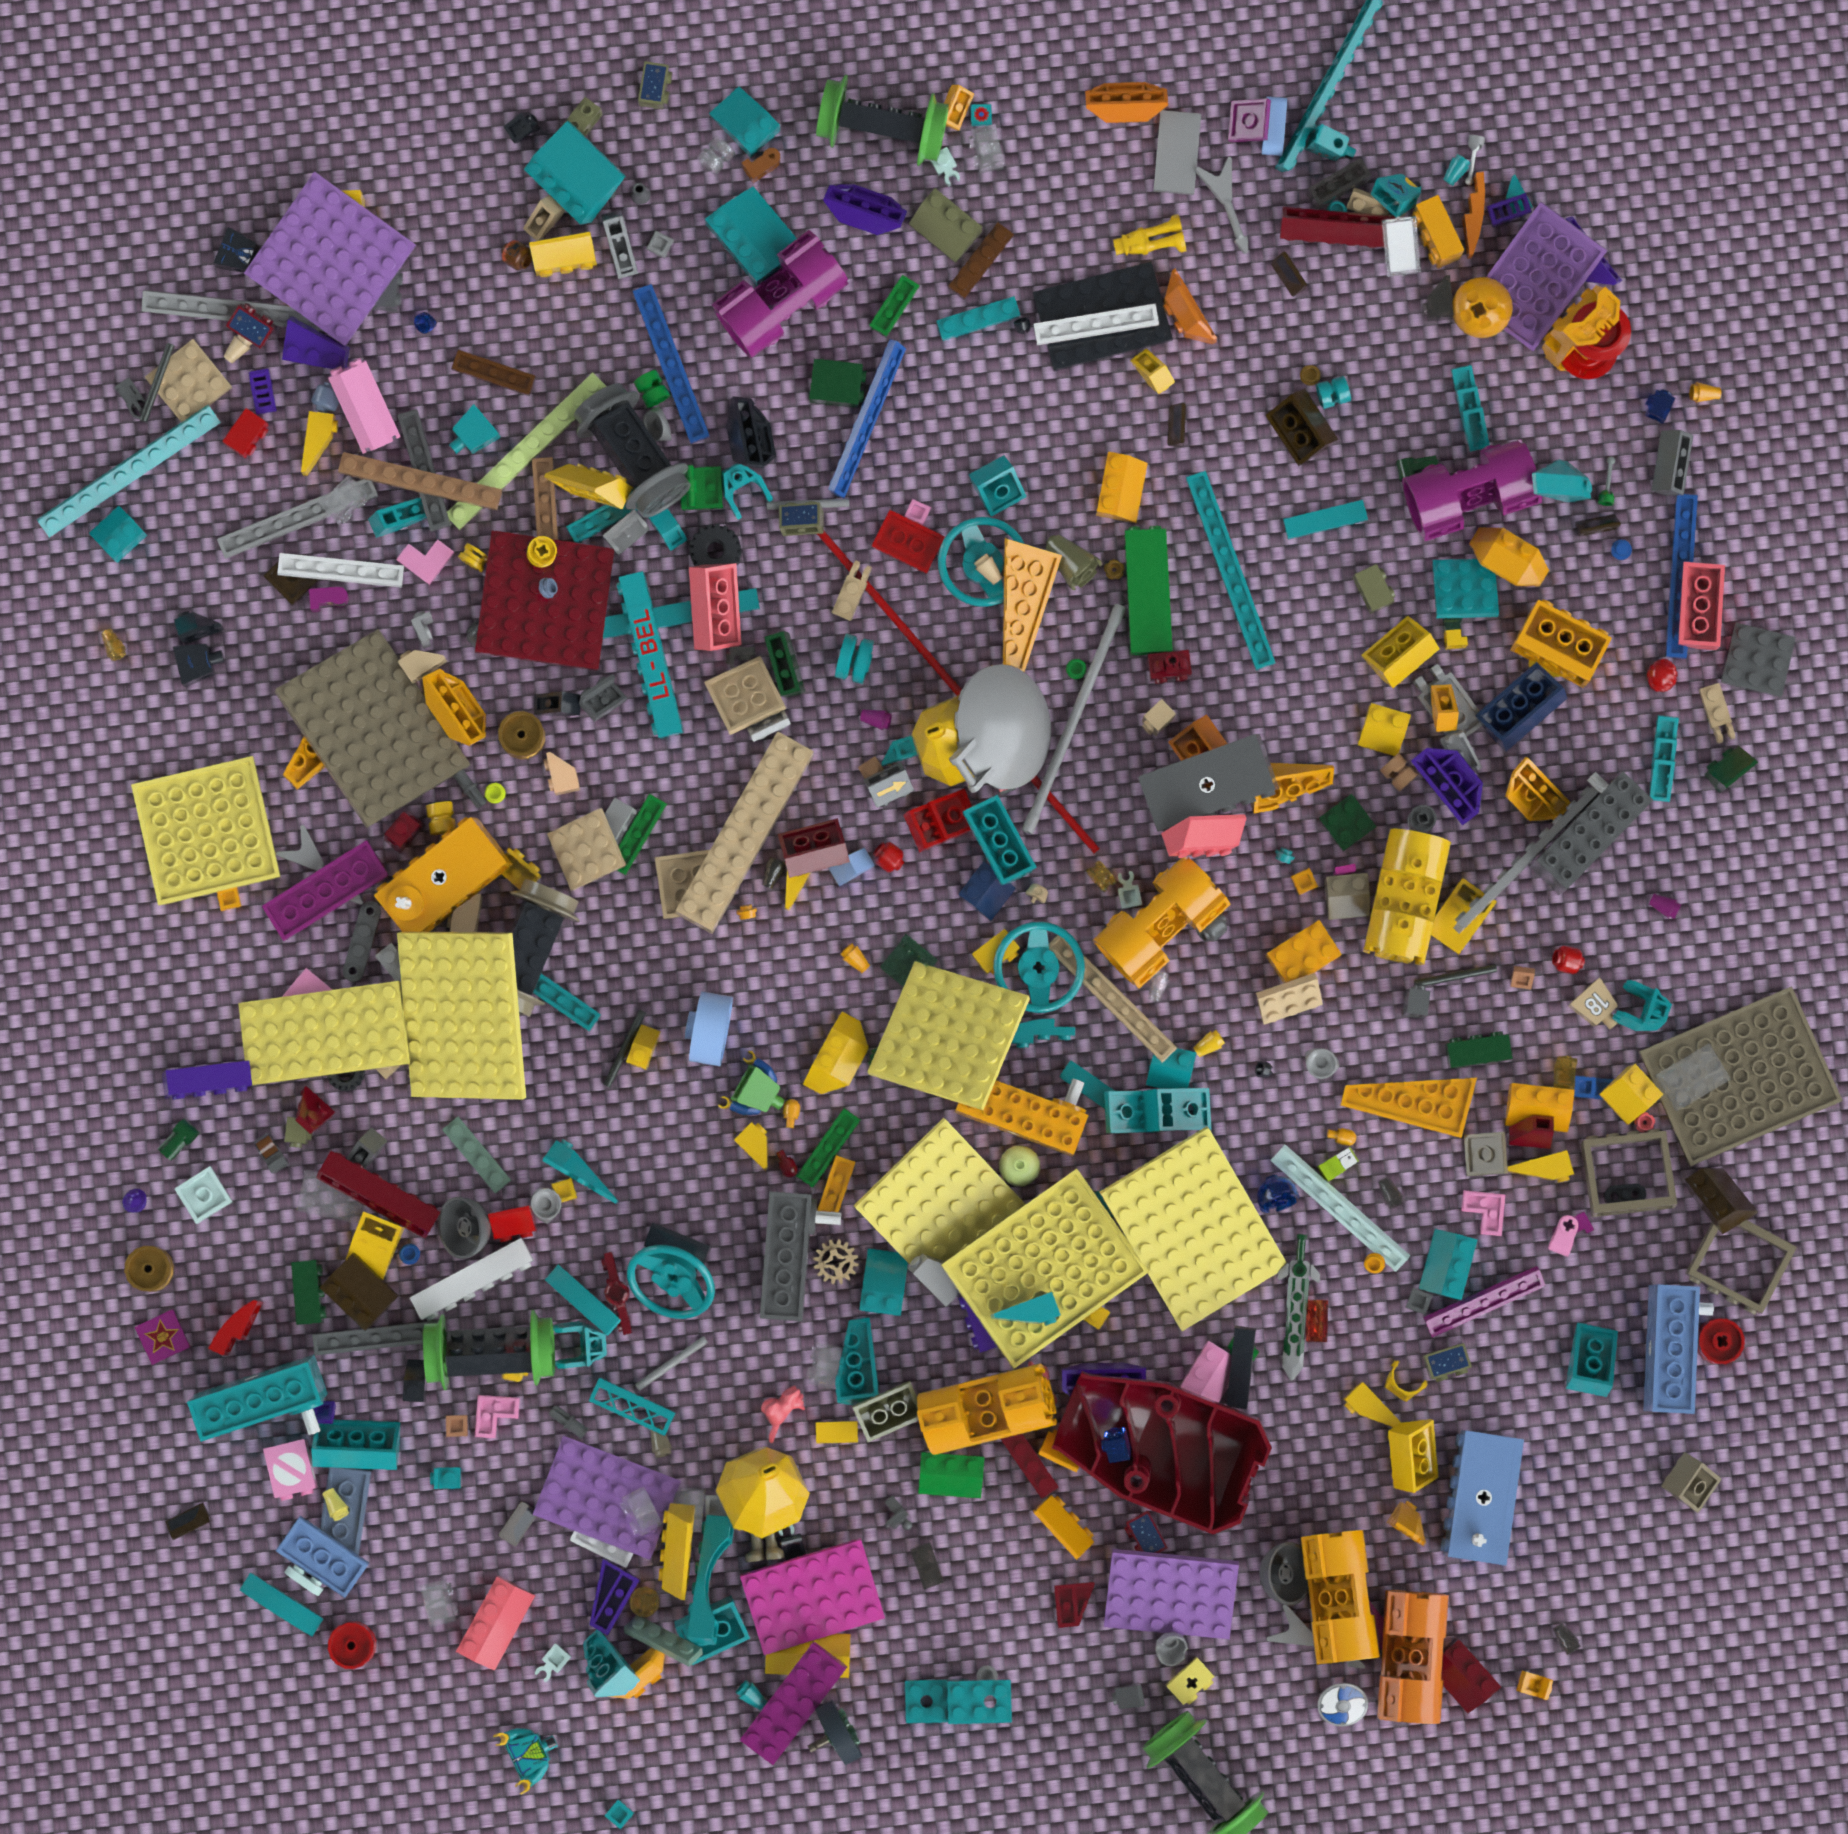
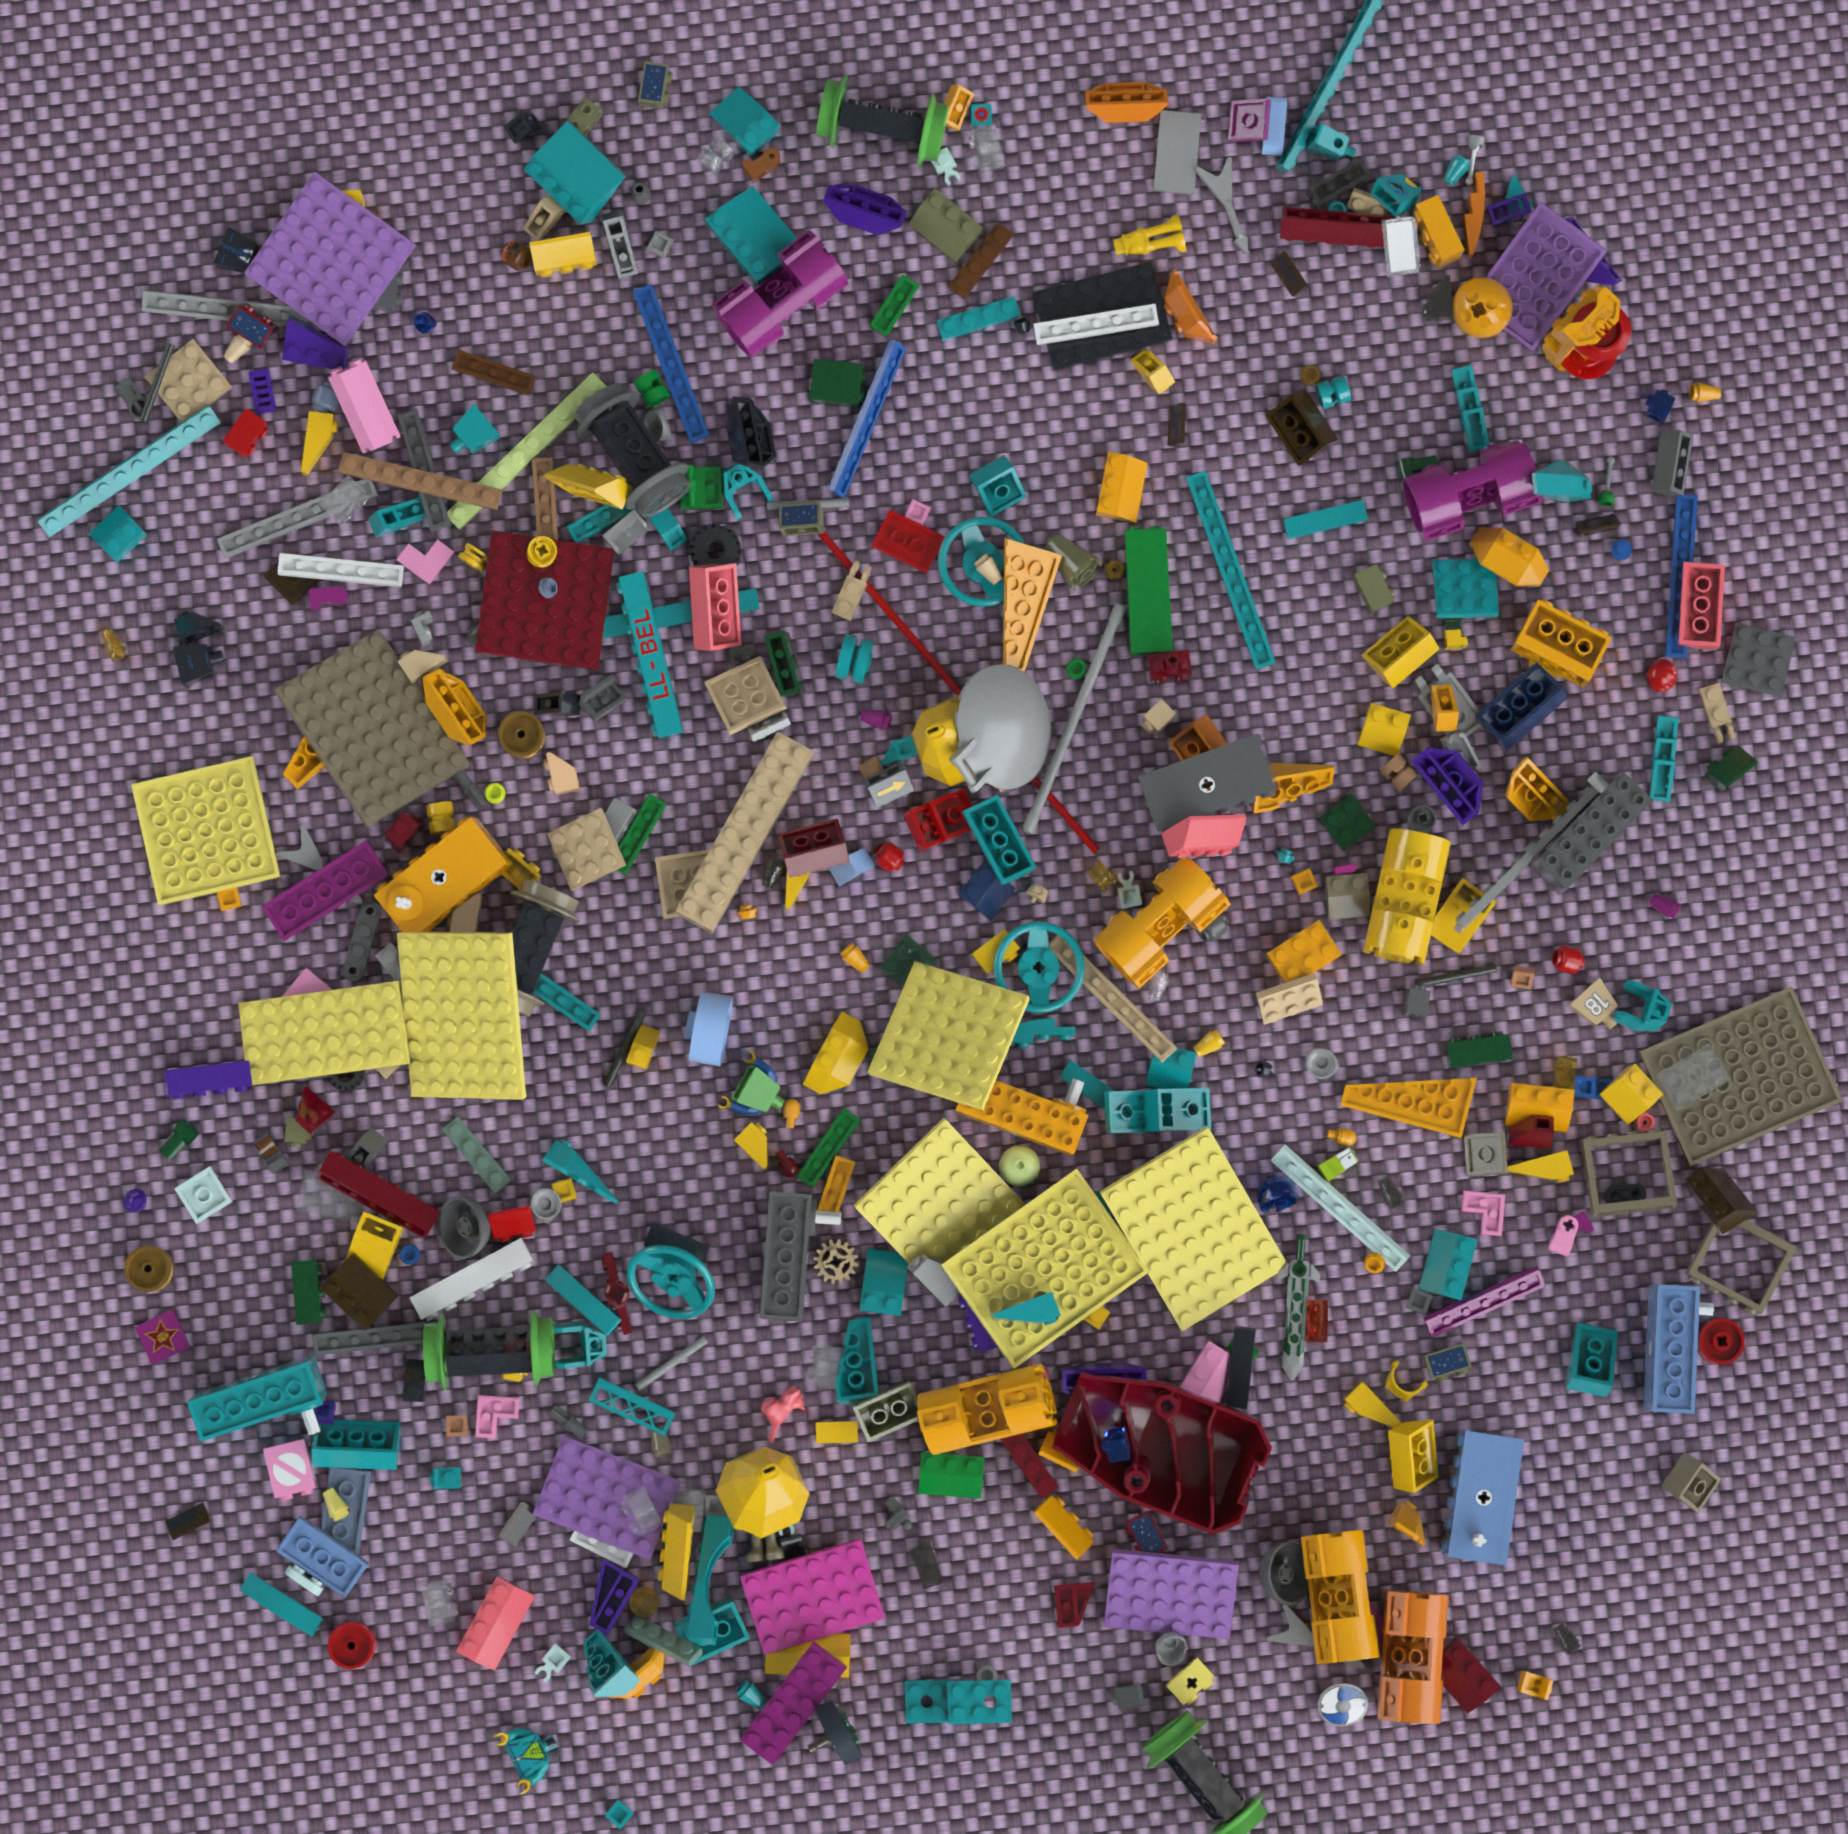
(235, 1328): red slope -> none

